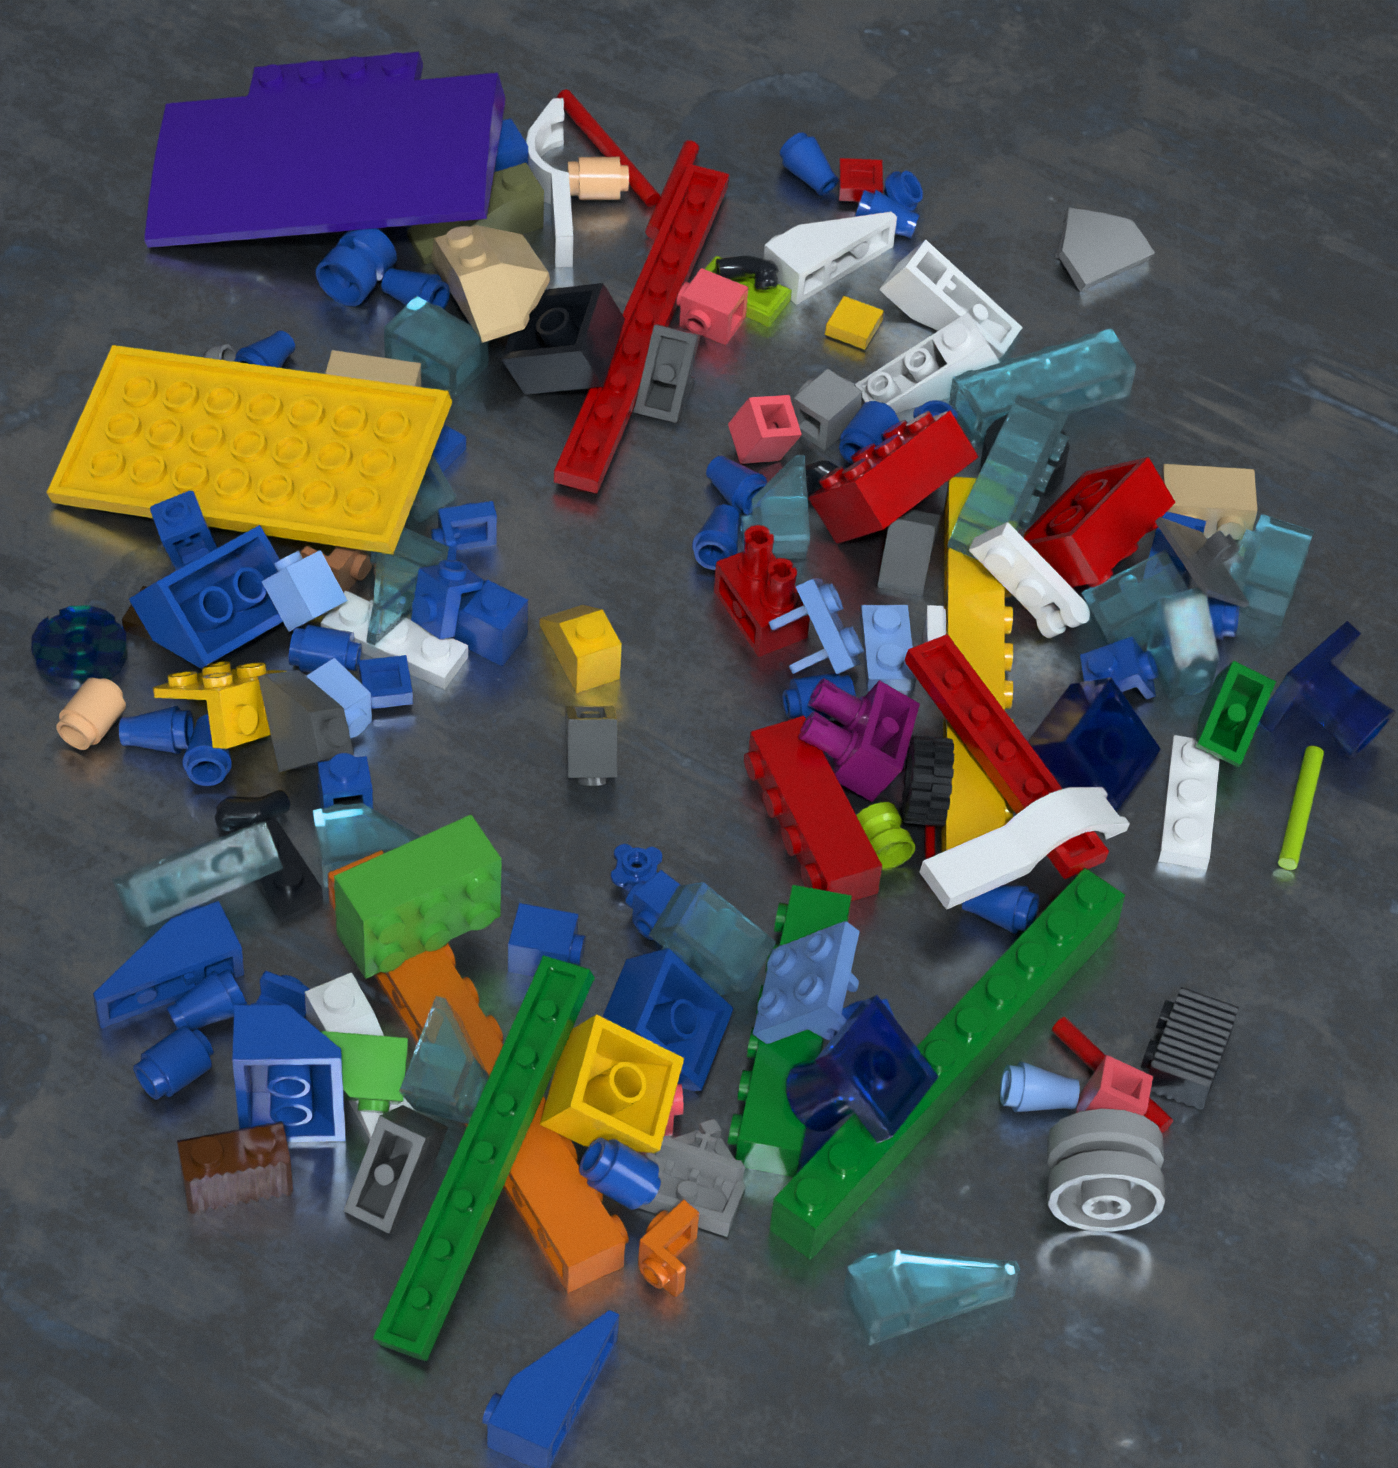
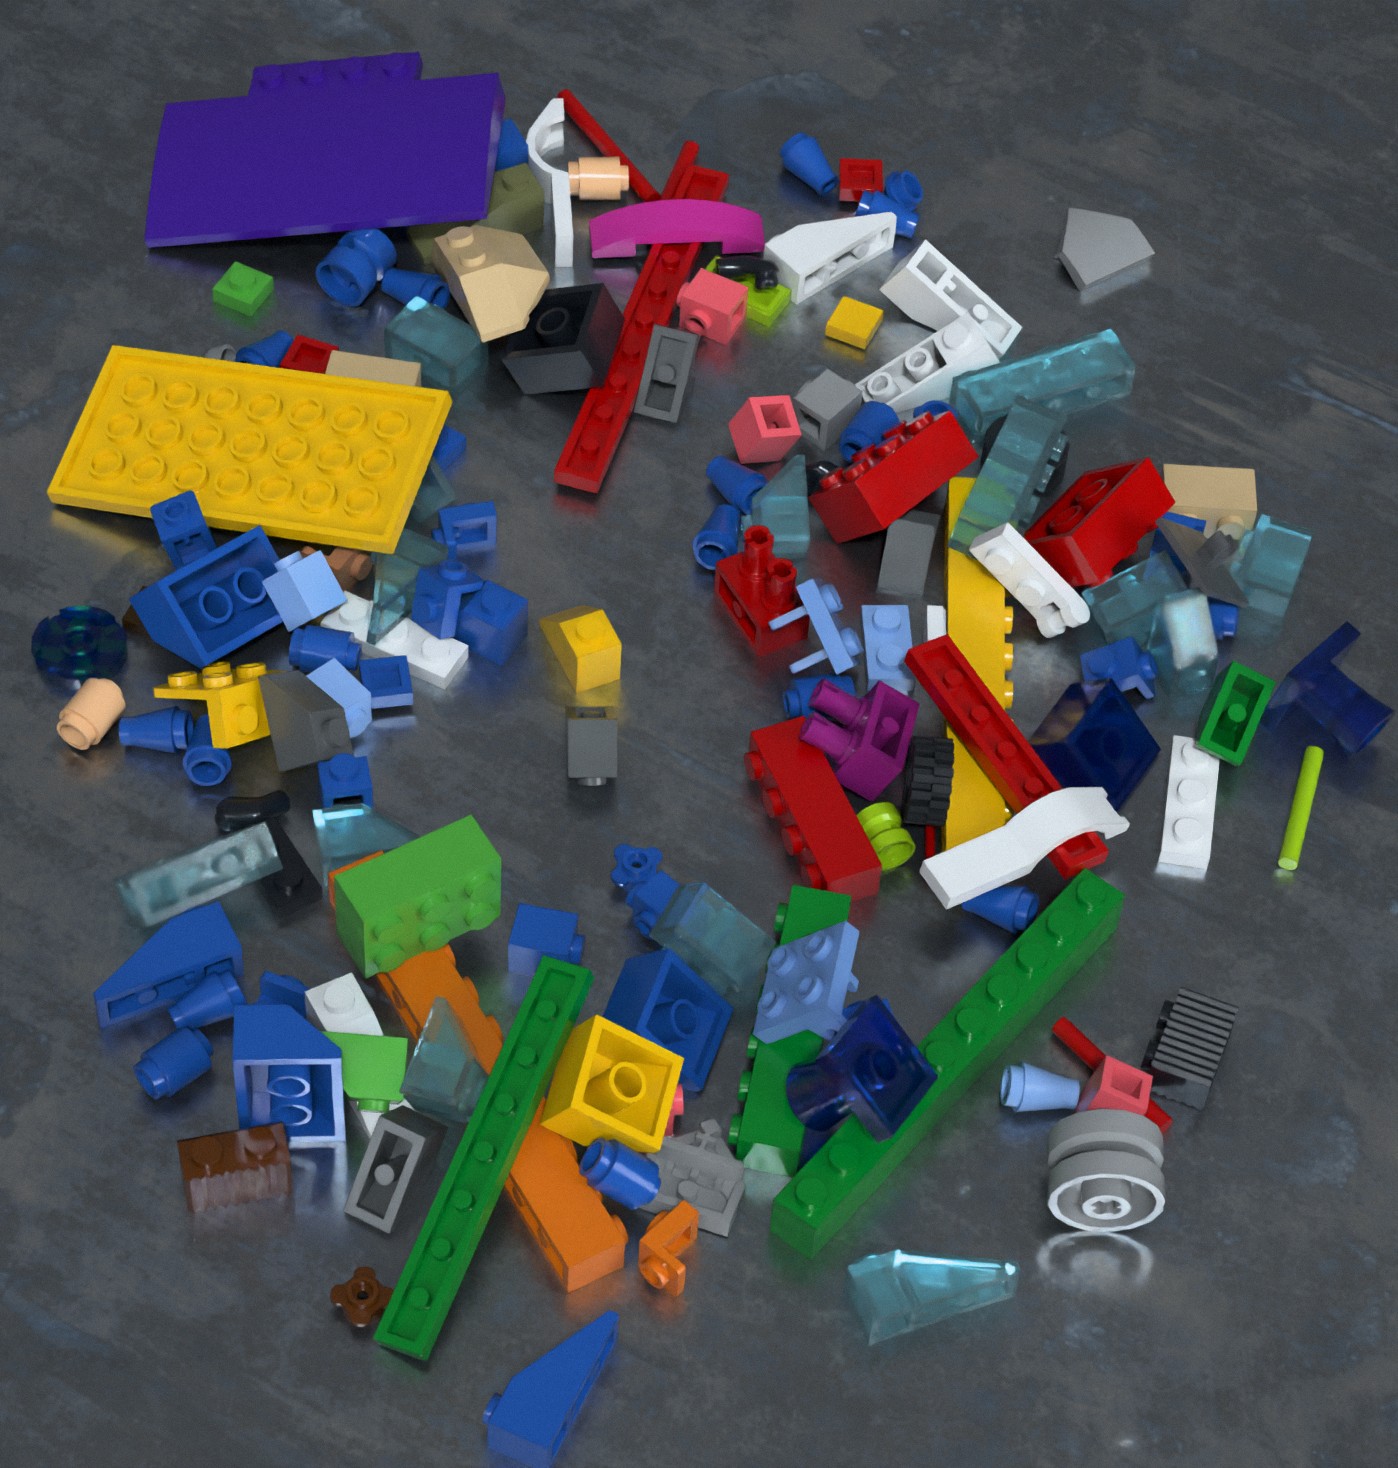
(243, 289): none -> bright green plate
(308, 355): none -> red plate
(359, 1311): none -> reddish brown plate
(676, 222): none -> dark pink slope

